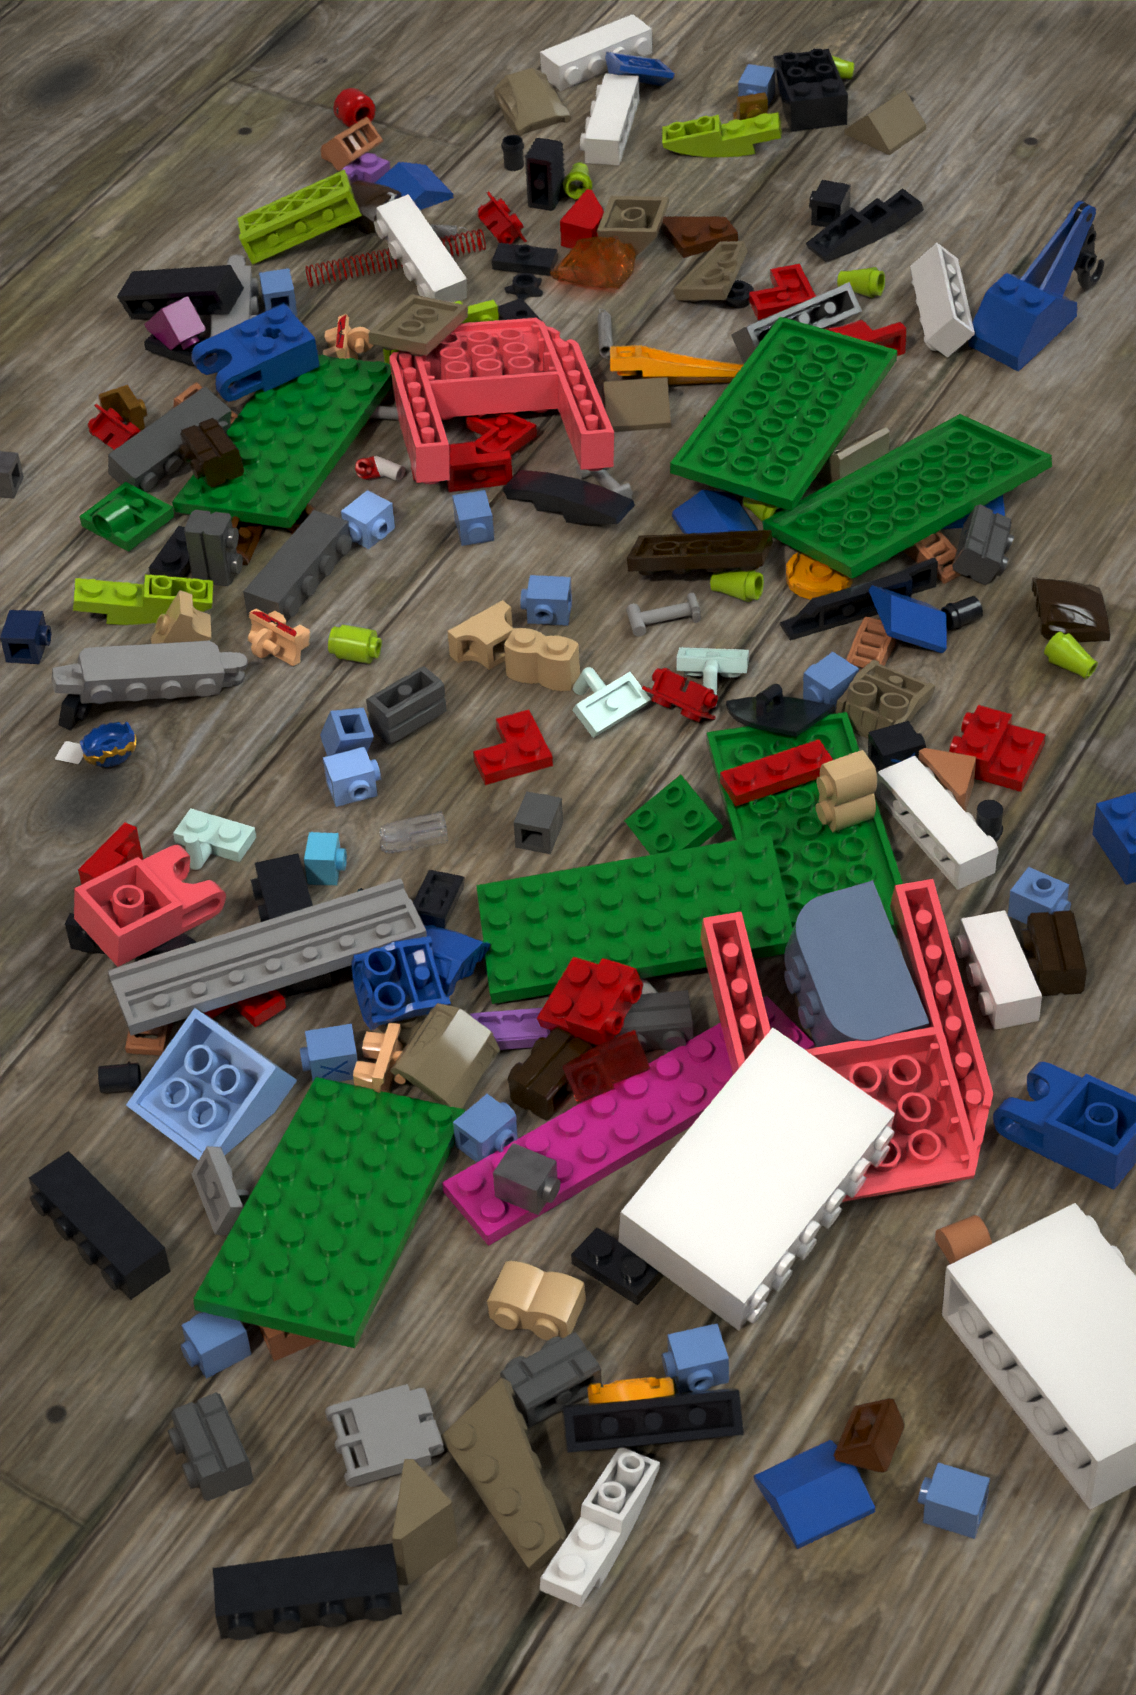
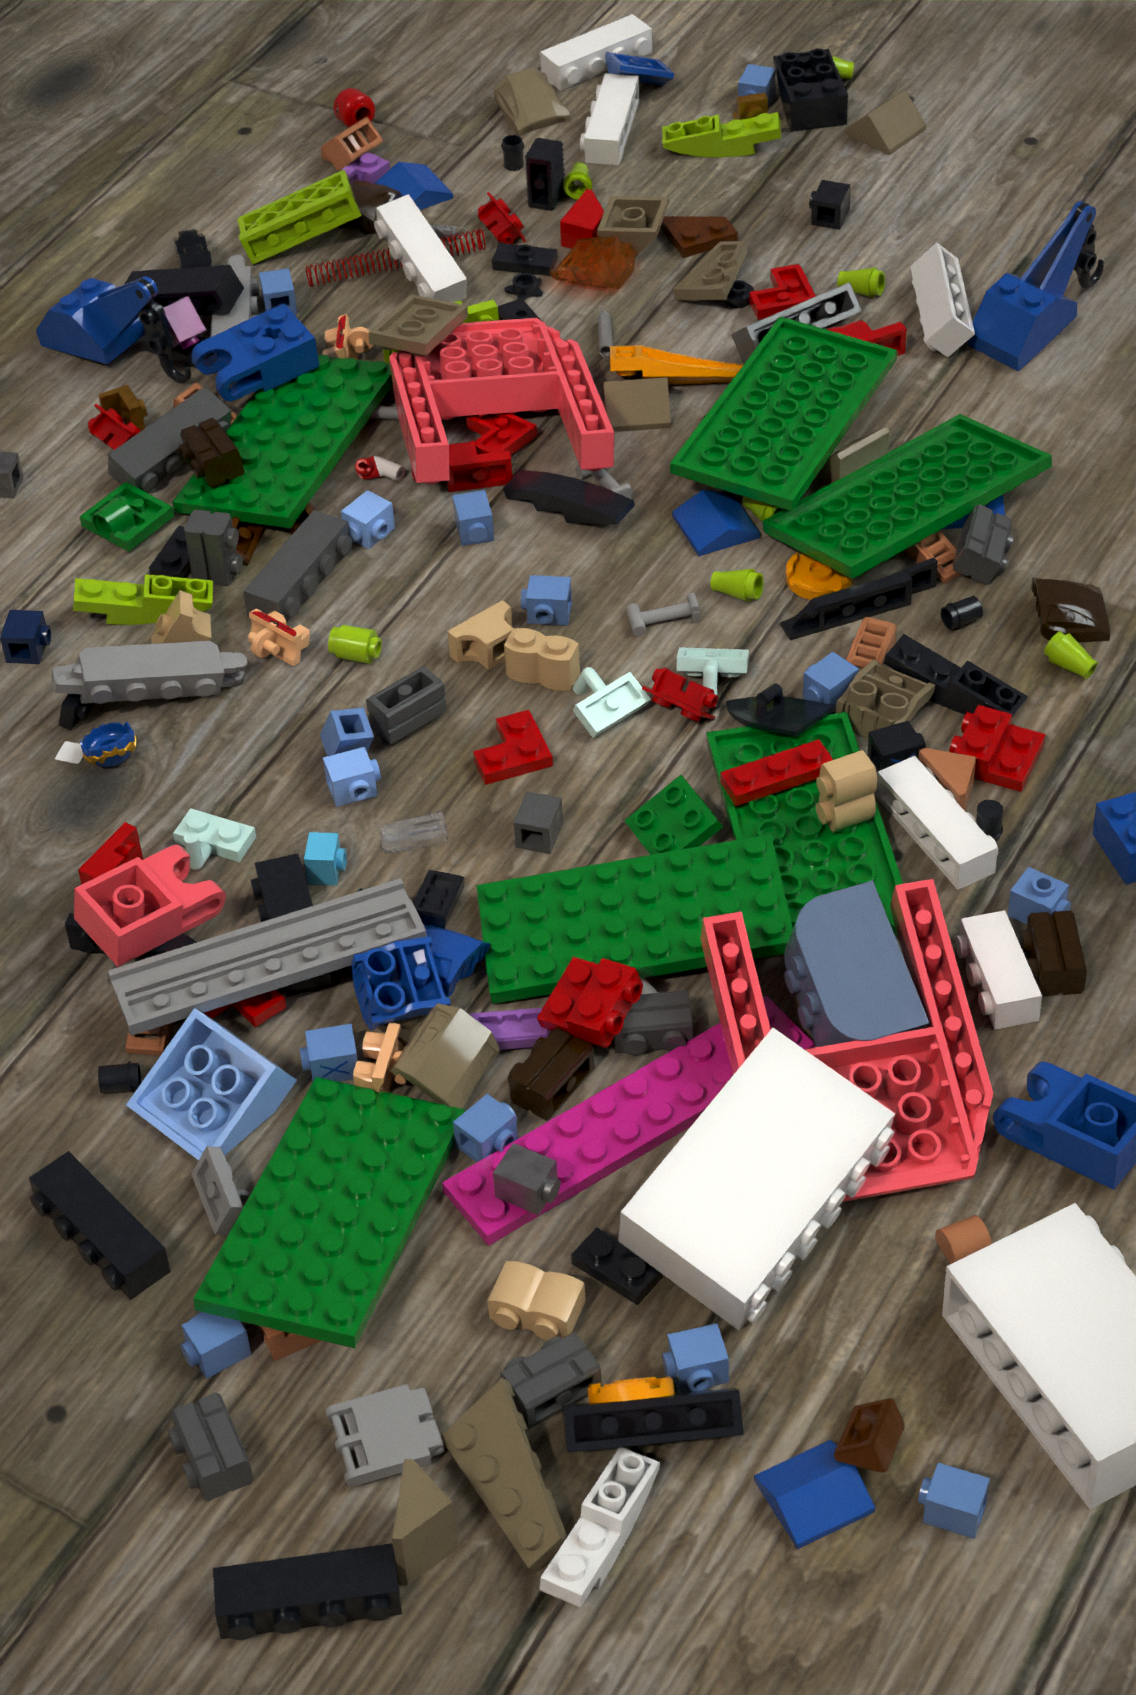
(105, 320): none -> blue slope
(192, 249): none -> black slope
(605, 1065): clear red slope -> none
(700, 551): dark brown plate -> none
(858, 229): black slope -> none
(910, 619): blue slope -> none
(954, 686): none -> black slope

